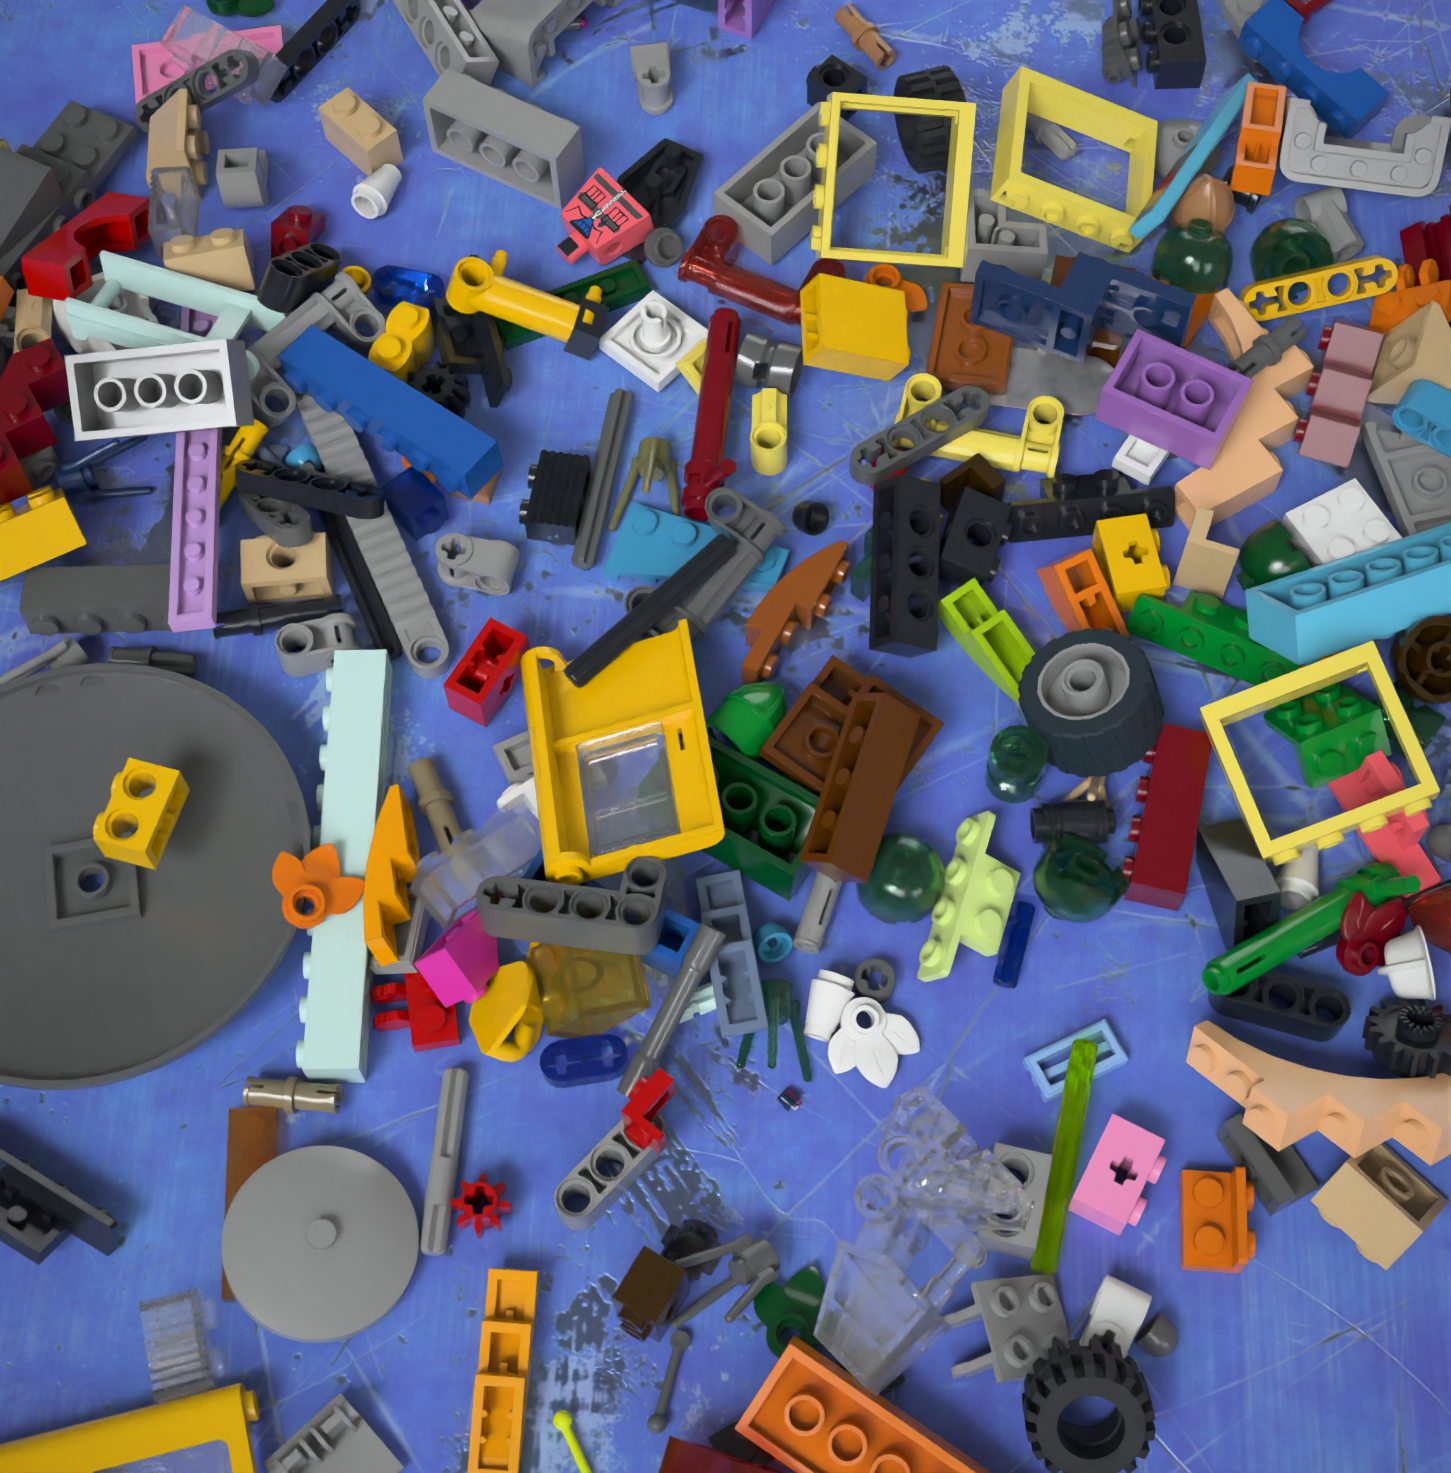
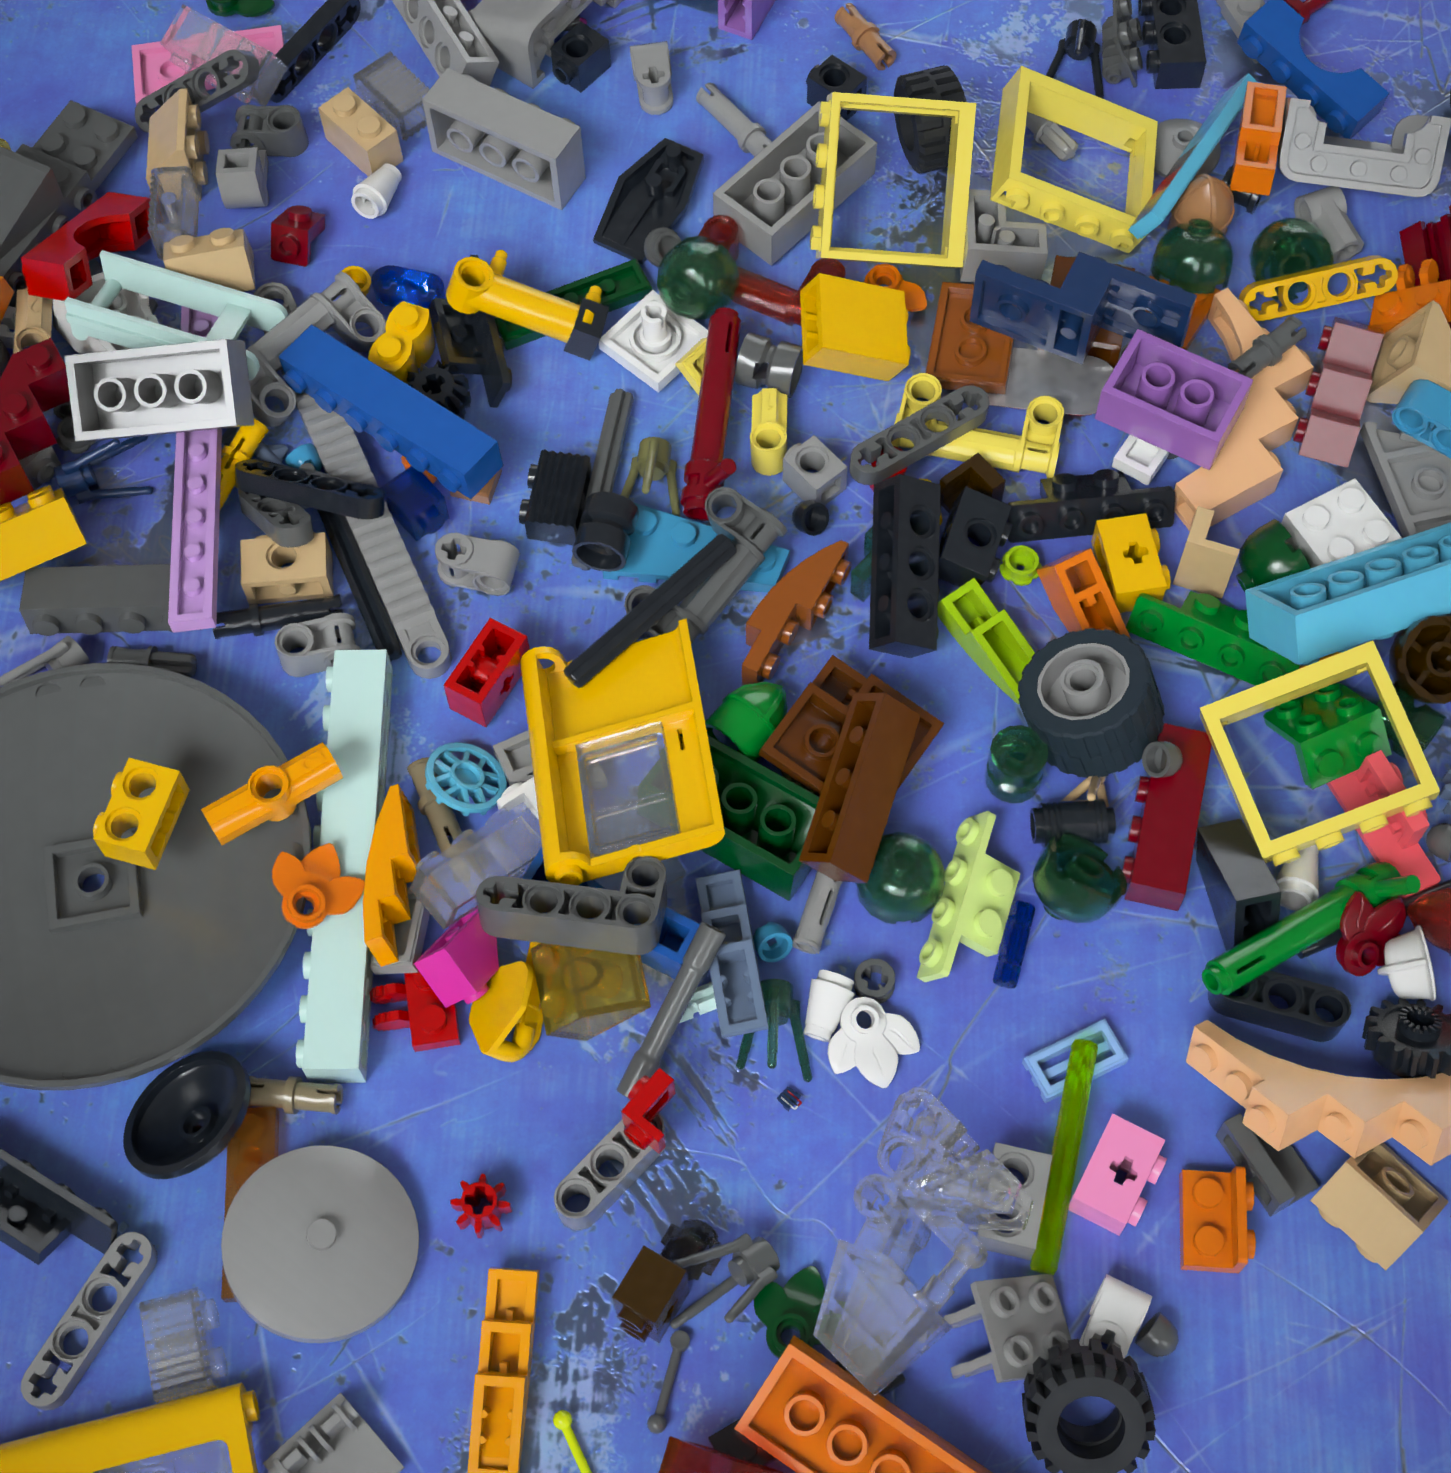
(67, 438): none -> dark grey plate
(83, 1316): none -> light grey beam
(187, 1115): none -> black dish
(247, 806): none -> light orange piece
(270, 129): none -> dark grey piece
(298, 275): black beam -> none
(393, 94): none -> clear brick
(444, 1162): light grey axle -> none
(464, 778): none -> medium azure wheel
(580, 57): none -> black brick
(586, 1071): clear blue beam -> none
(602, 221): coral torso -> none
(605, 531): none -> black wheel
(697, 278): none -> clear green cylinder
(750, 135): none -> light grey pin
(816, 486): none -> light grey brick
(1022, 556): none -> lime plate
(1079, 45): none -> black plant
(1162, 759): none -> dark grey hinge

